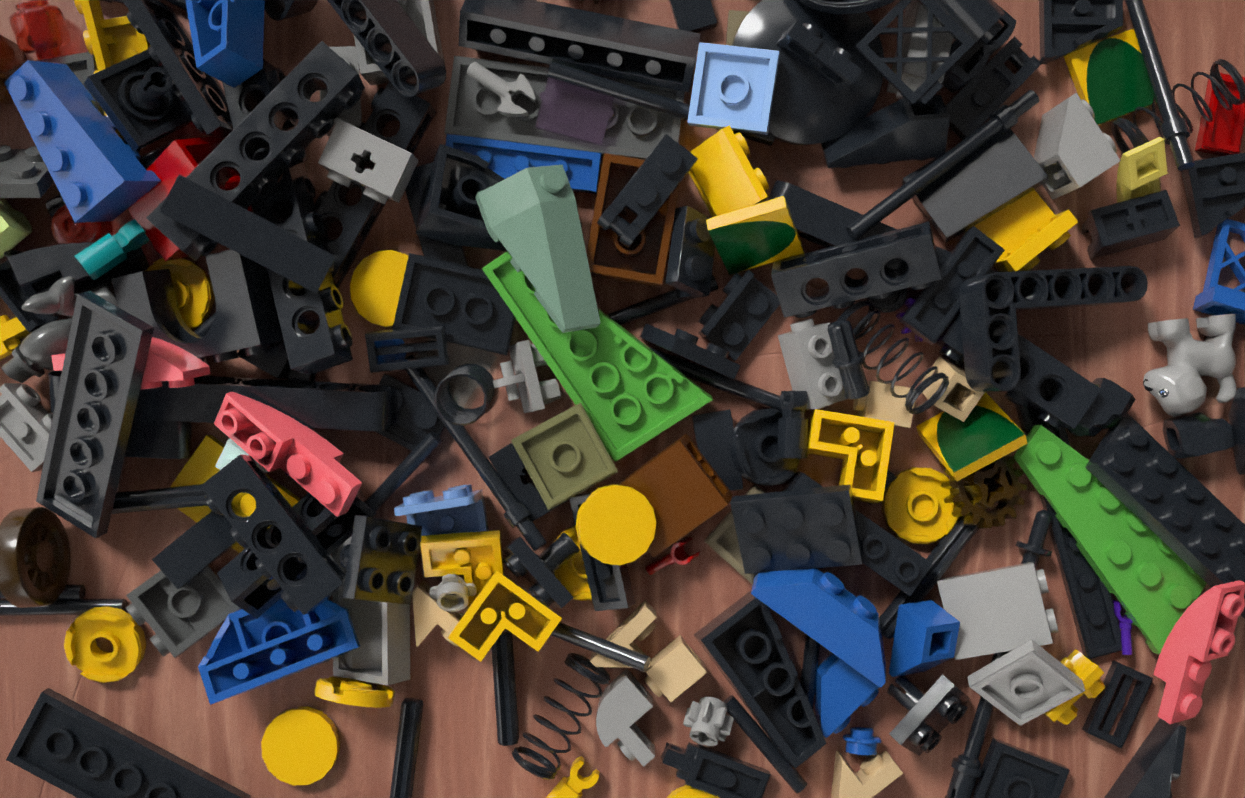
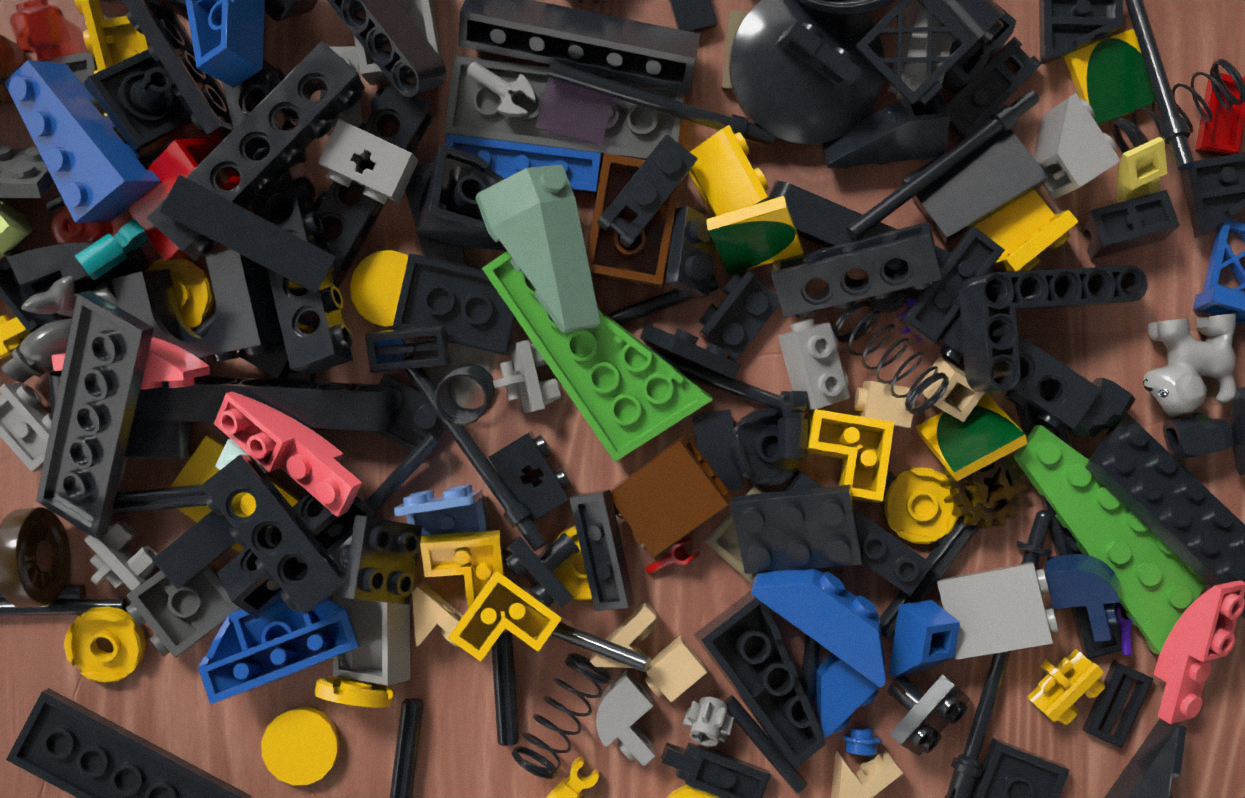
(116, 561): none -> light grey hips
(452, 593): light grey plate -> none
(564, 456): olive tile -> none
(616, 524): yellow tile -> none
(733, 88): light blue plate -> none
(848, 359): black axle -> none
(1026, 683): light grey tile -> none
(1087, 582): none -> dark blue brick

